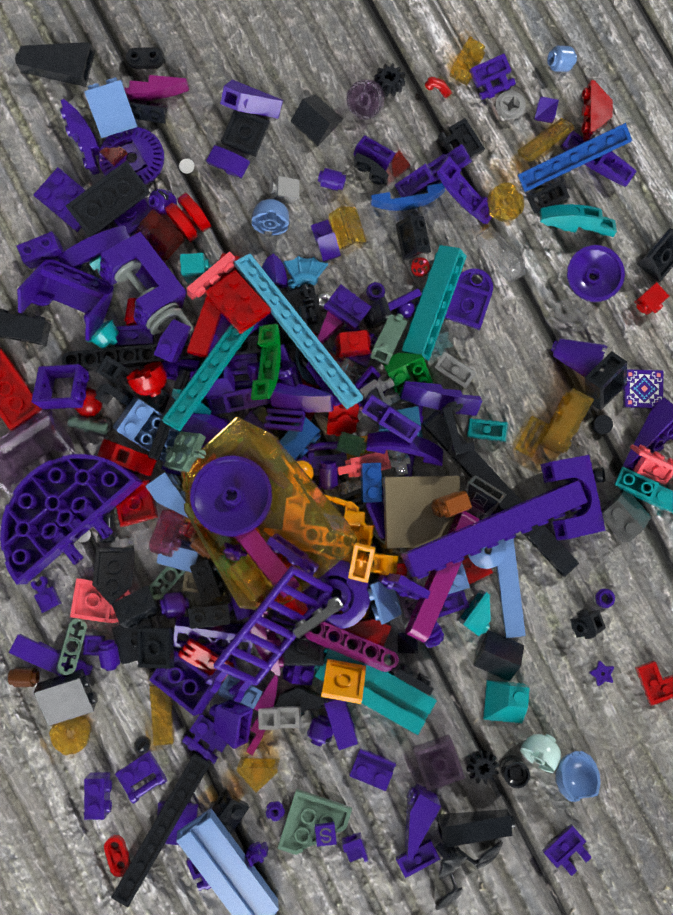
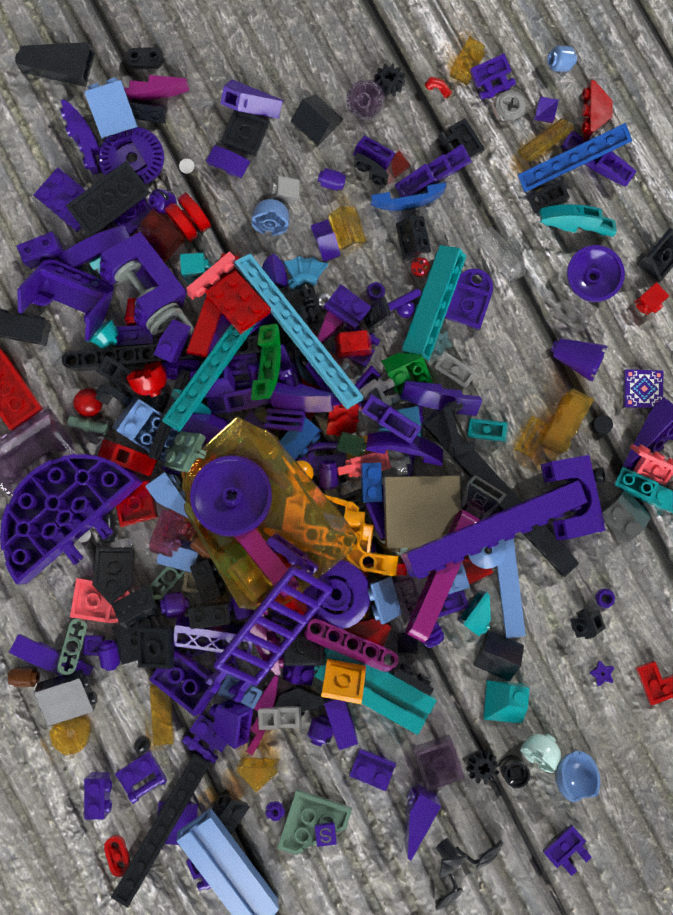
(45, 382): dark purple window -> none
(46, 597): dark purple plate -> none
(113, 154): clear red tile -> none
(200, 657): red hinge -> none
(234, 552): dark purple plate -> none
(256, 853): dark purple plate -> none
(318, 617): dark grey hinge -> none
(355, 847): dark purple panel -> none
(361, 562): light orange slope -> none
(389, 338): sand green brick -> none
(404, 586): dark purple plate -> none
(423, 857): dark purple plate -> none
(451, 504): dark orange brick -> none
(462, 191): dark purple slope -> none
(474, 827): black slope -> none
(496, 206): clear yellow plate -> none
(606, 384): black window -> none

